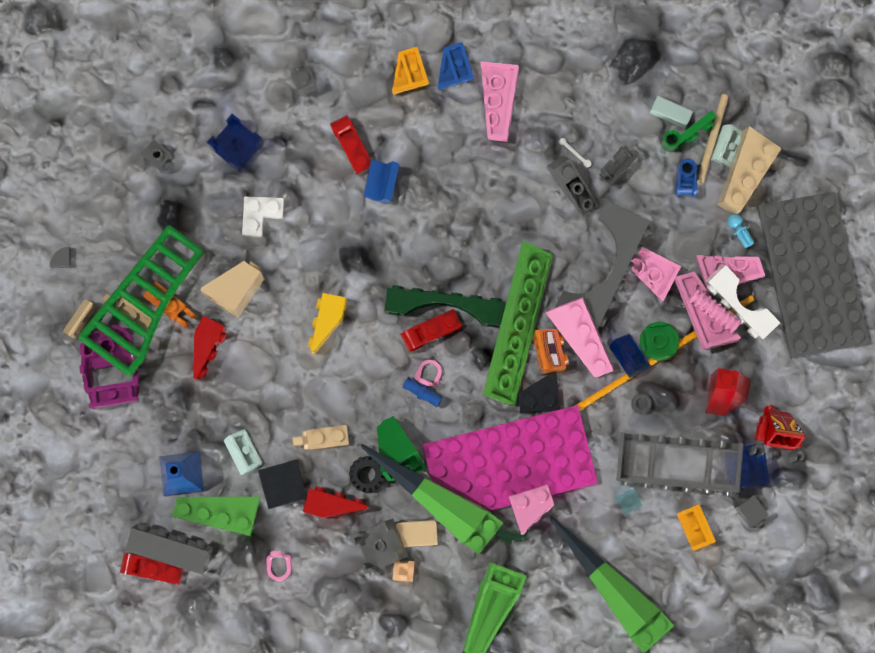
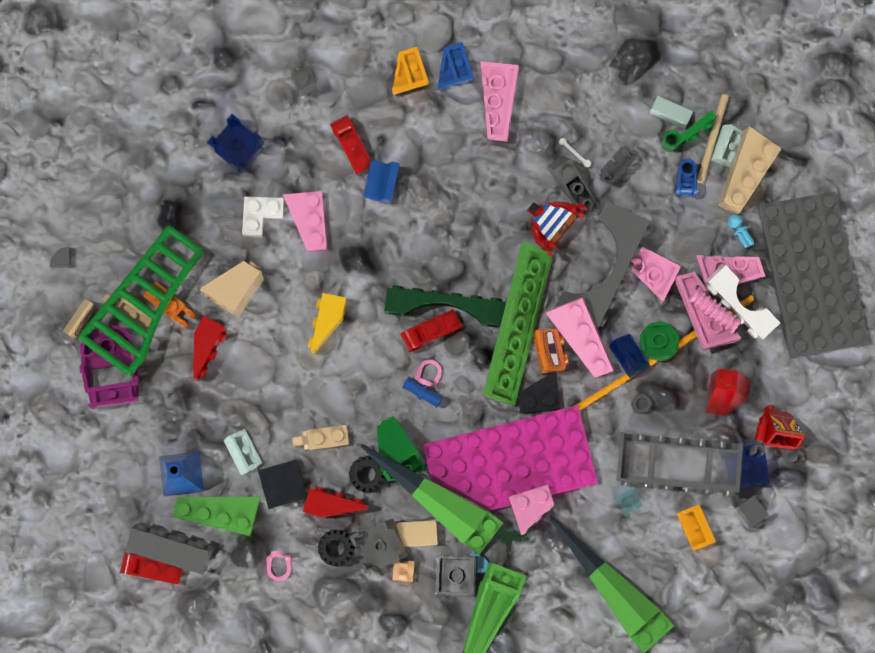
(157, 156): dark grey brick -> none
(309, 218): none -> bright pink wing
(324, 552): none -> black tyre
(456, 575): none -> tile
(482, 563): none -> medium azure tile
(553, 222): none -> torso

